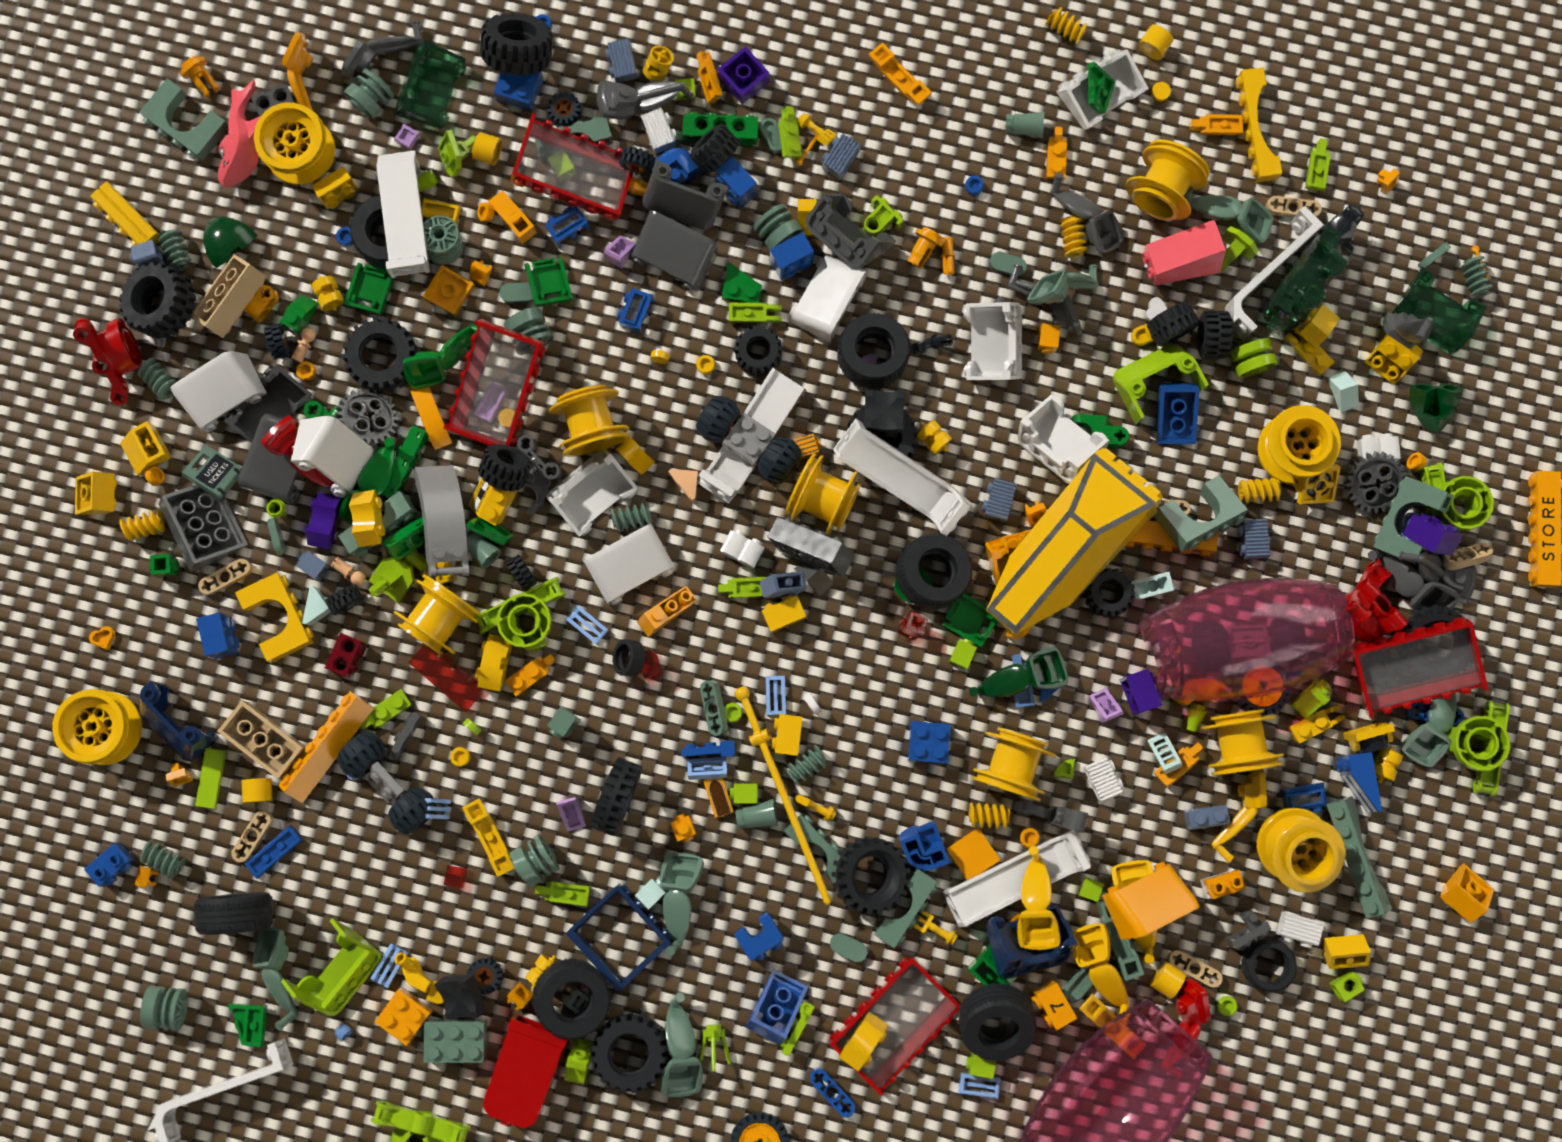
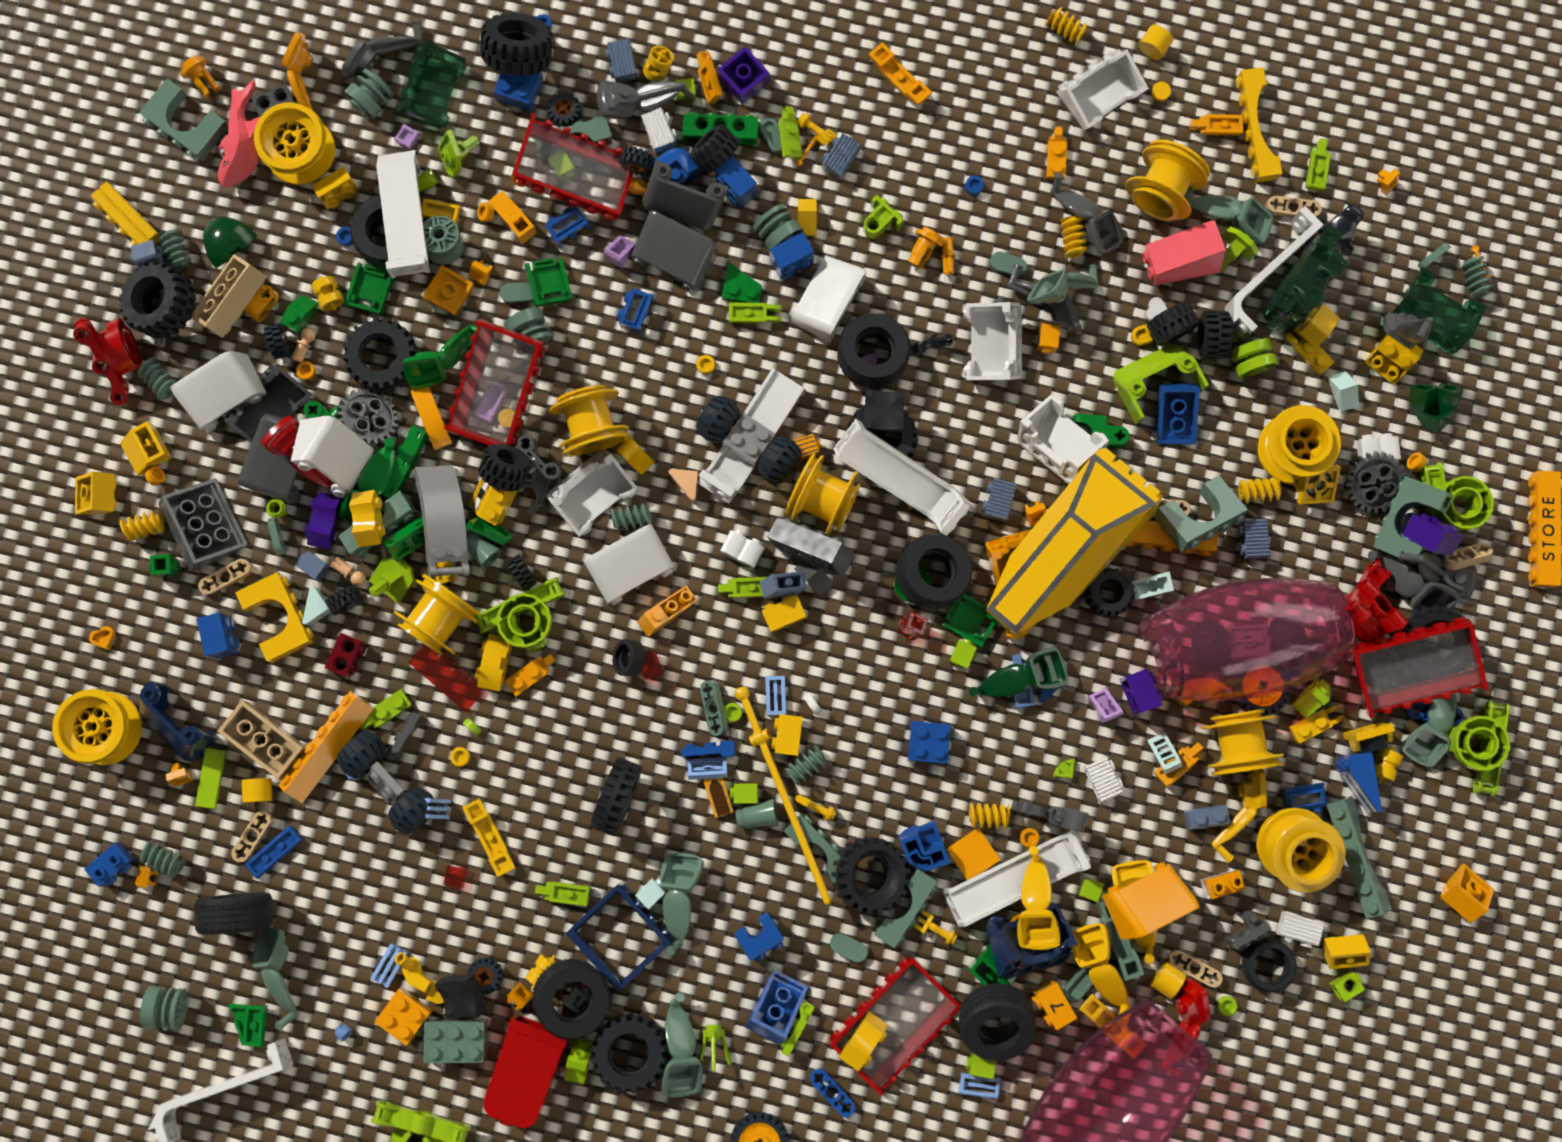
(215, 474): sand green container -> none
(341, 977): lime windscreen -> none
(416, 560): lime cone -> none
(487, 148): yellow piece -> none
(535, 860): sand green wheel -> none
(563, 723): sand green brick -> none
(571, 813): lavender slope -> none
(575, 615): light blue tile -> none
(660, 356): yellow tile -> none
(683, 828): light orange brick -> none
(758, 335): black tyre -> none
(842, 236): dark grey windscreen -> none
(934, 437): yellow wheel -> none
(1014, 763): yellow wheel -> none
(1025, 124): sand green plant -> none
(1099, 88): green wing -> none
(1195, 716): lime cone -> none

